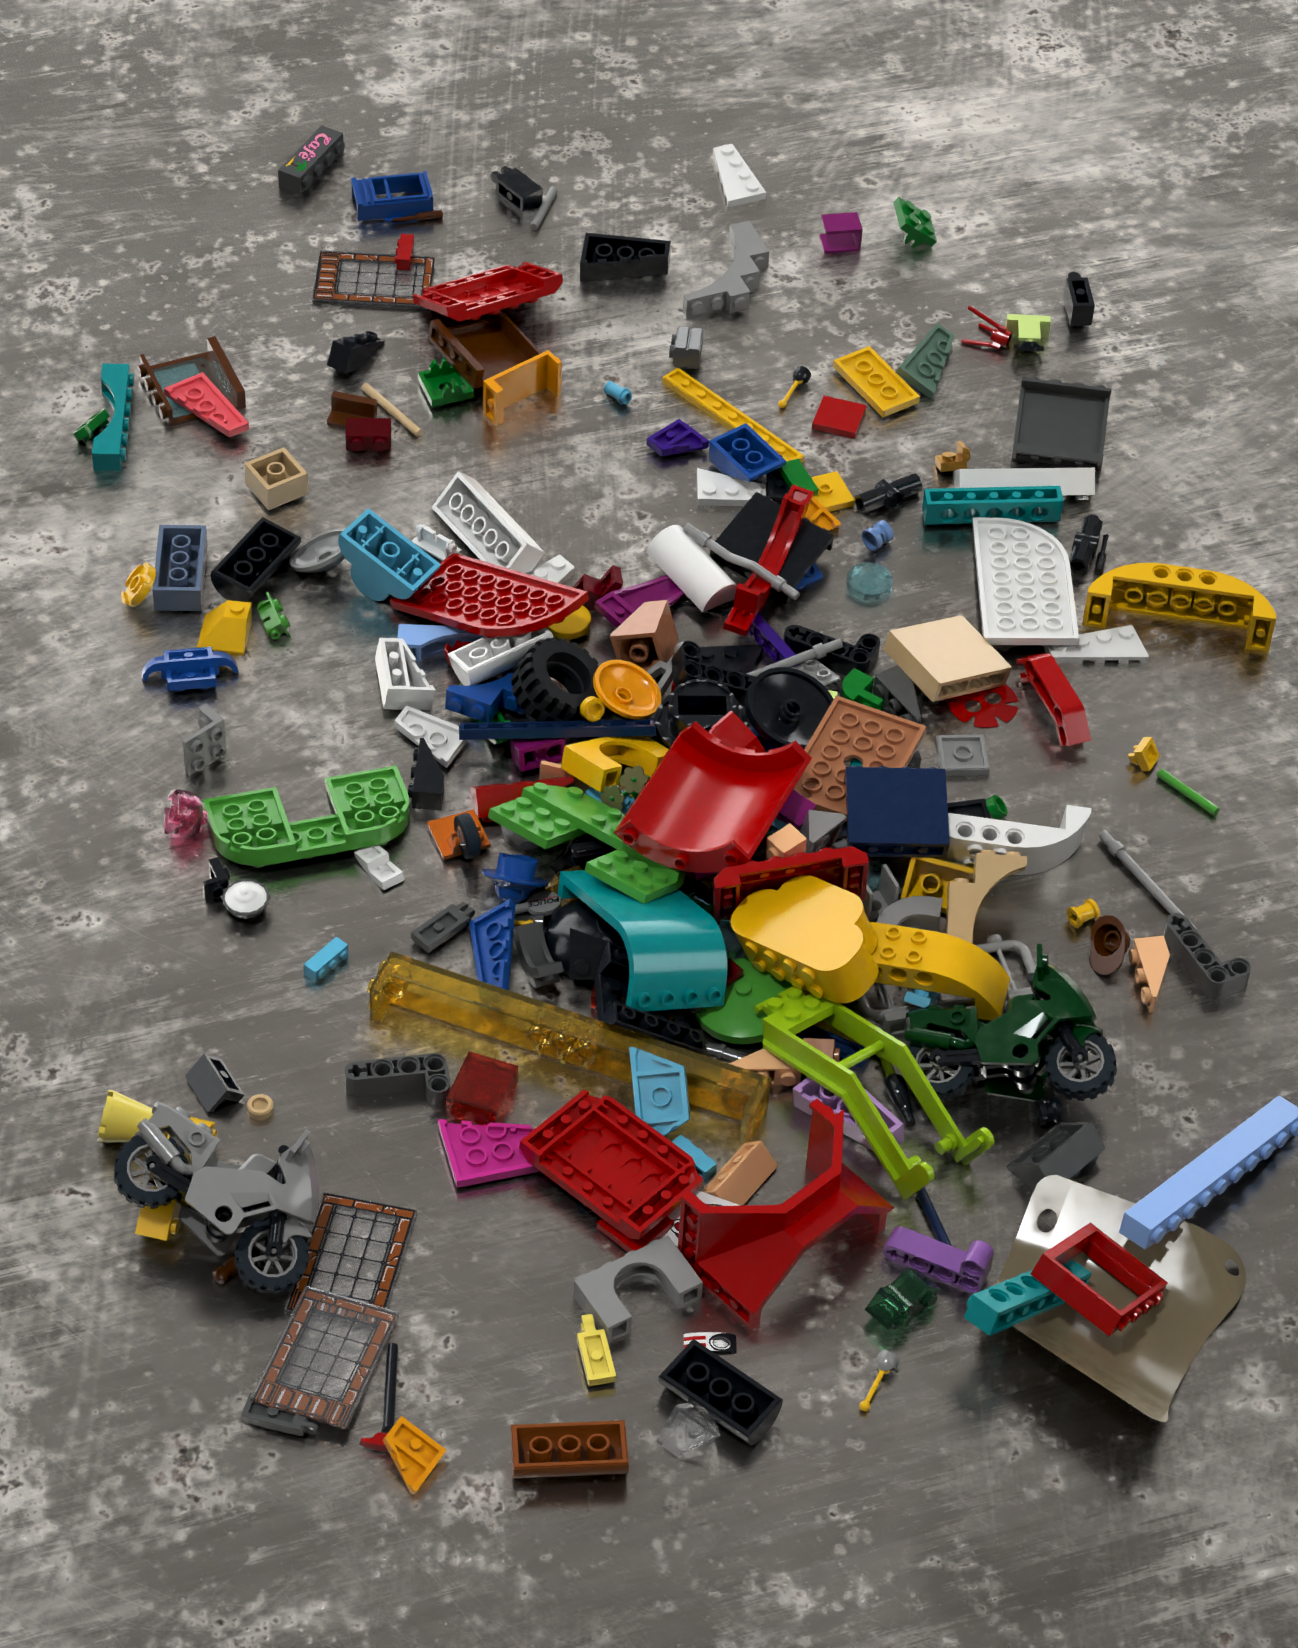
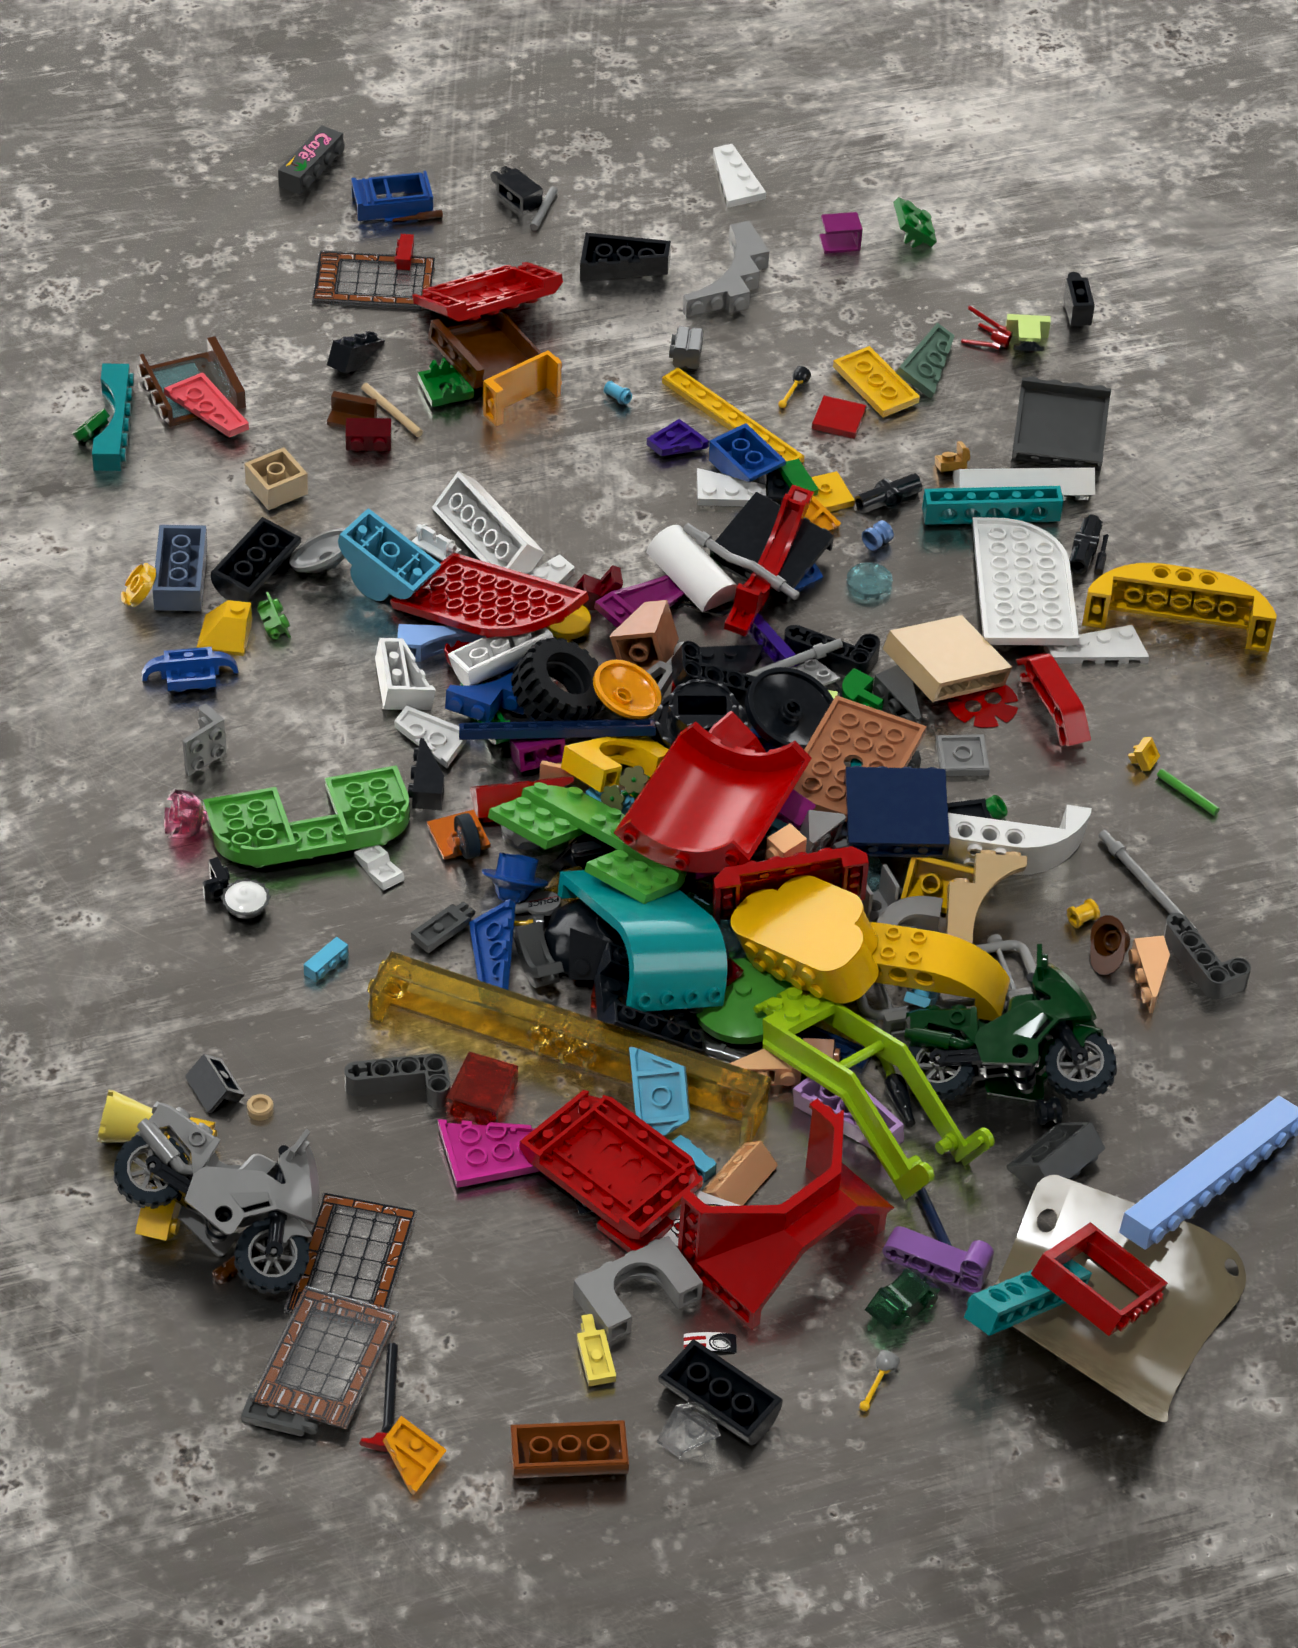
(592, 708): yellow tile -> none

